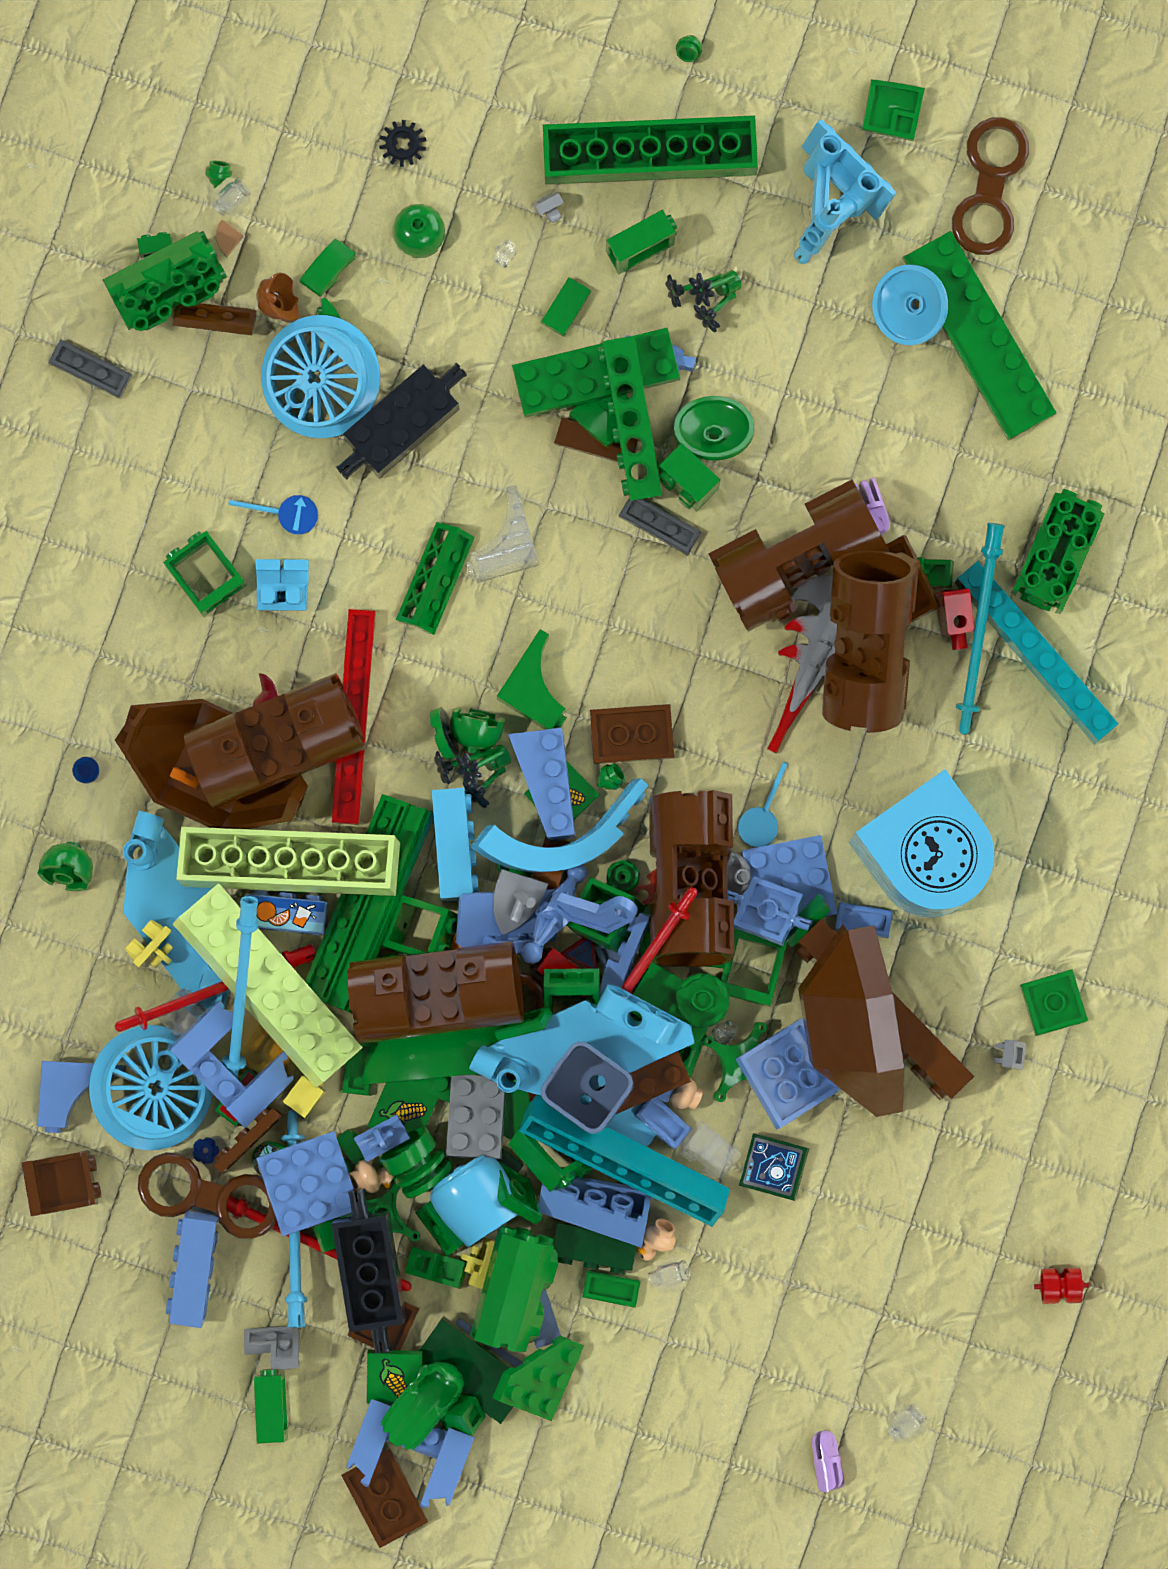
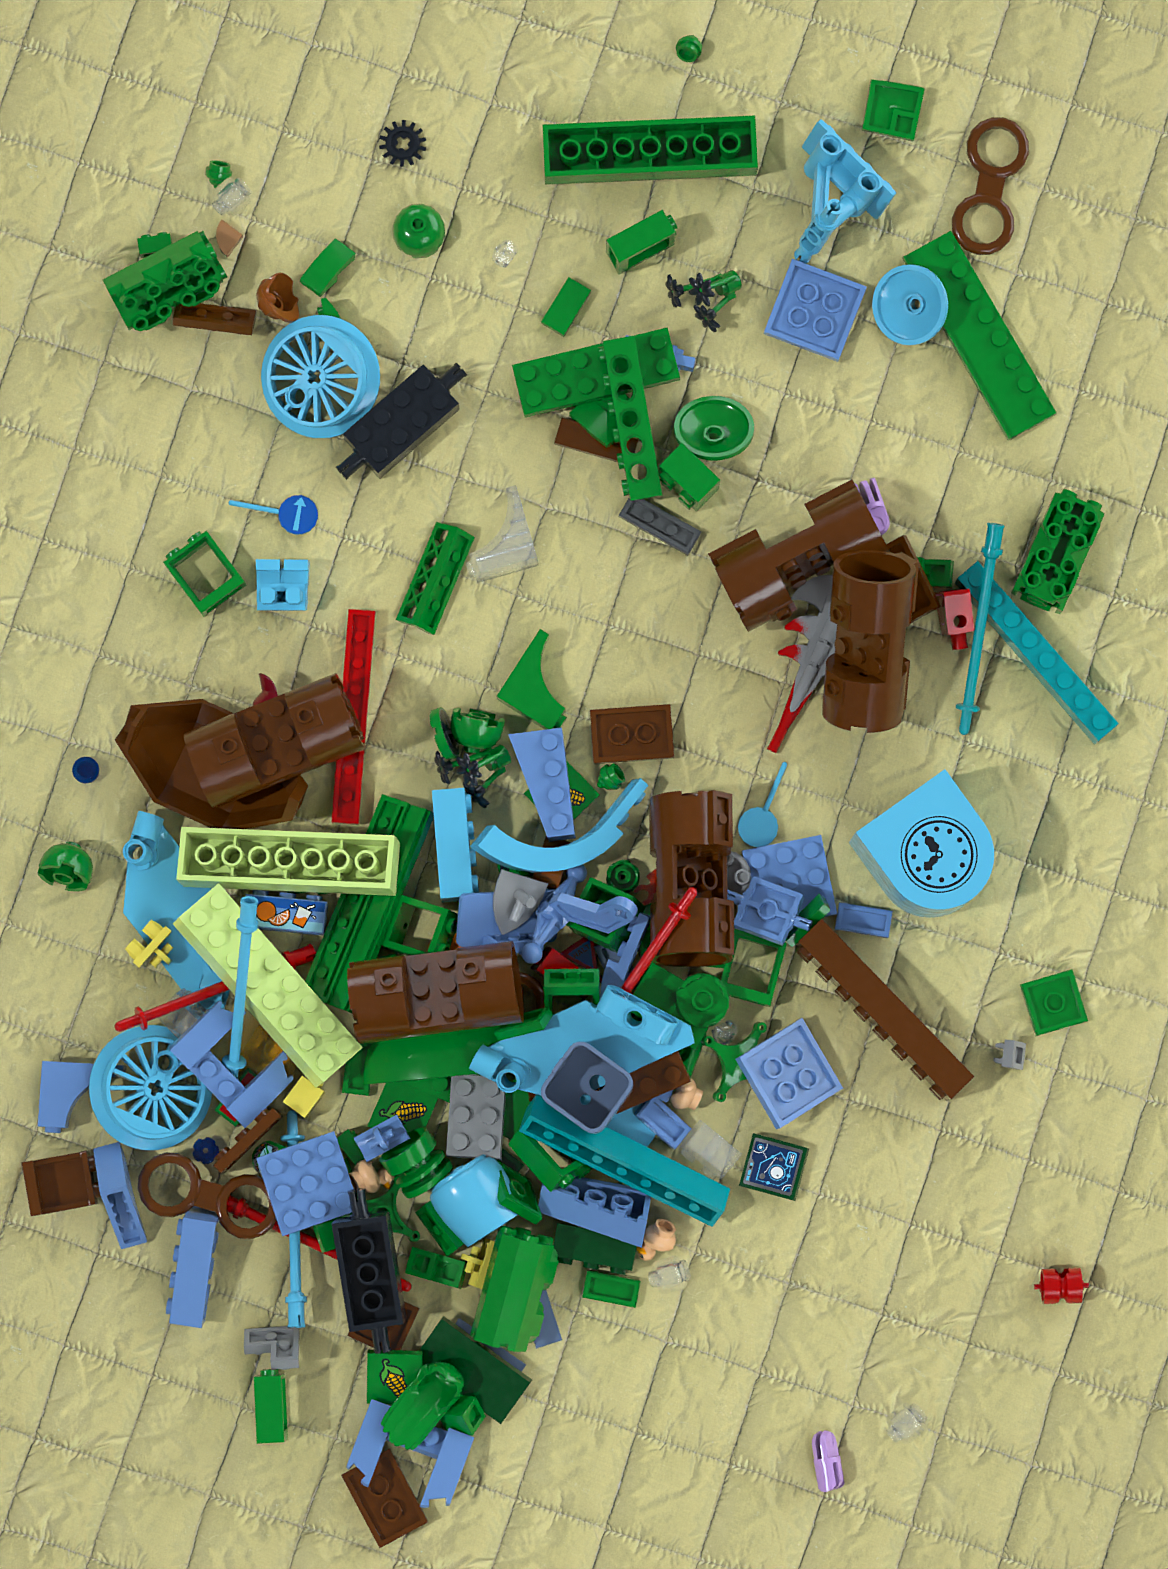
(90, 369): dark grey tile -> none
(118, 1195): none -> medium blue arch
(184, 777): orange tile -> none
(541, 1379): green plate -> none
(548, 206): light grey tile -> none
(815, 310): none -> medium blue plate
(854, 1021): reddish brown panel -> none

